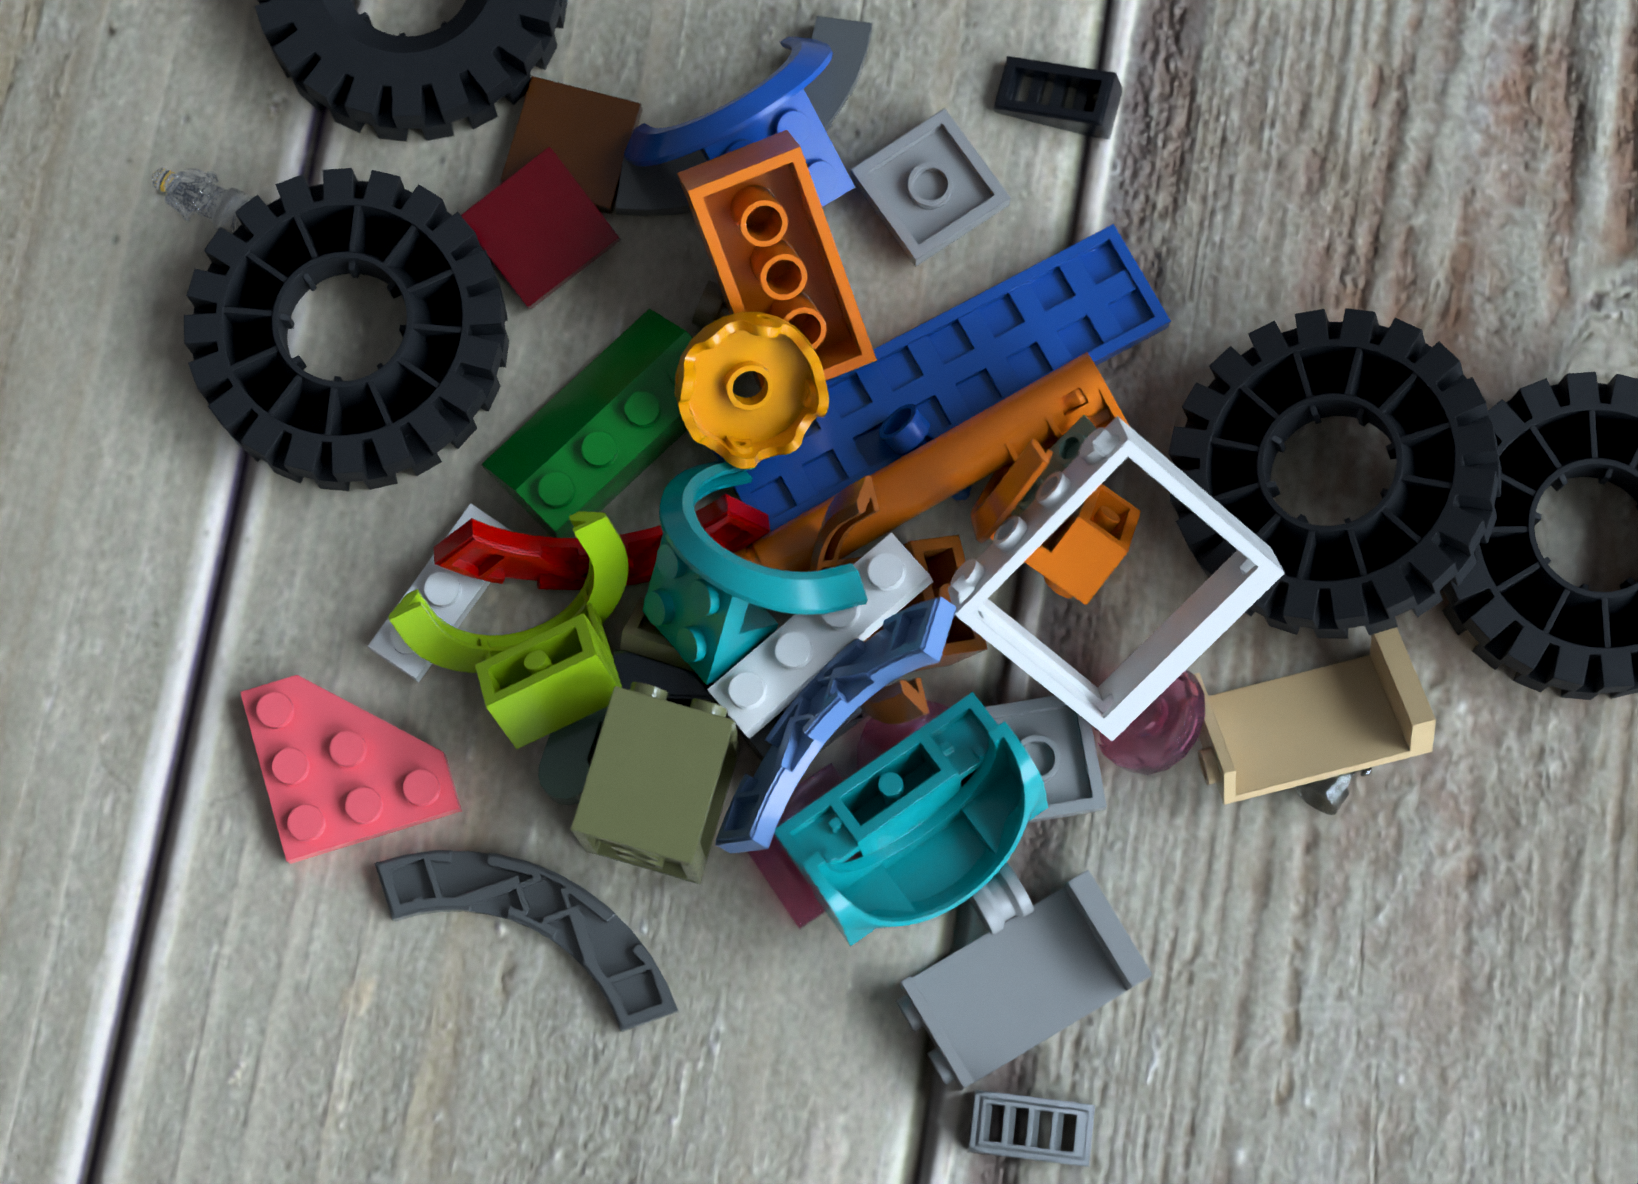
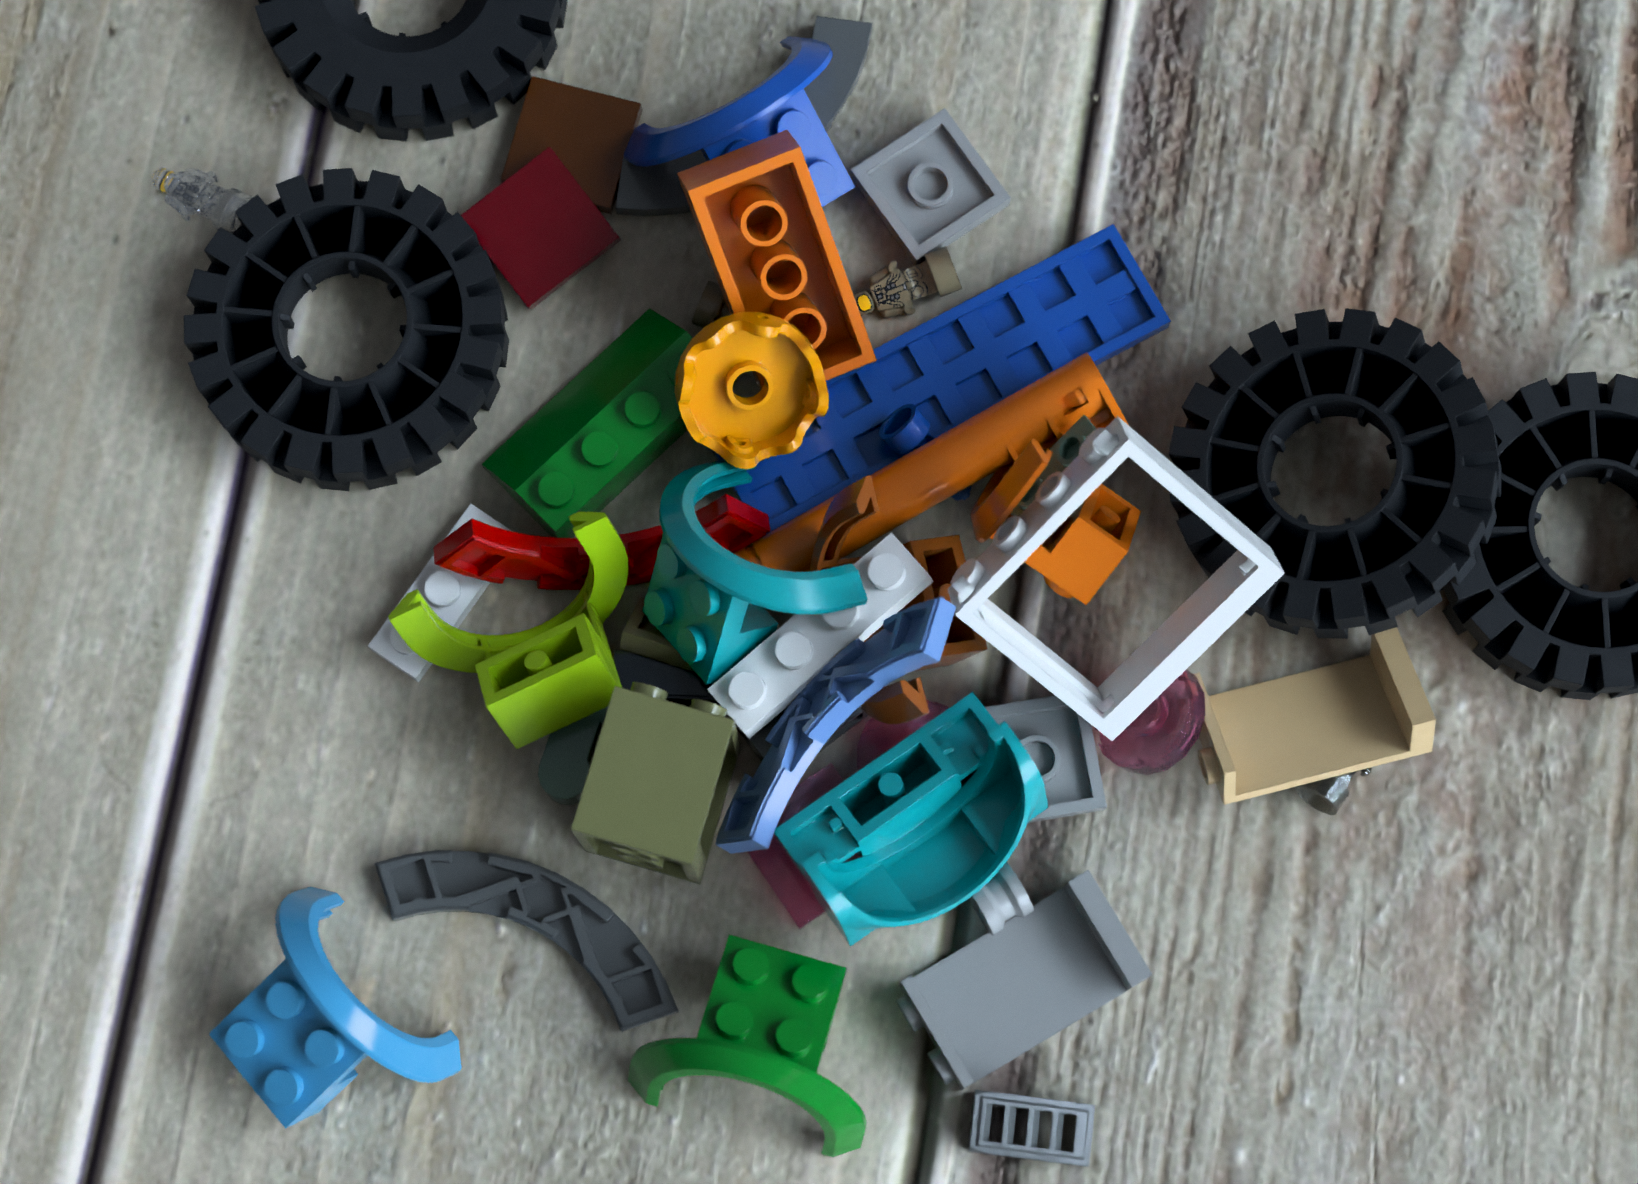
(308, 1031): none -> dark azure piece
(340, 770): coral plate -> none
(766, 1029): none -> green piece
(895, 290): none -> dark tan piece
(1075, 120): black slope -> none

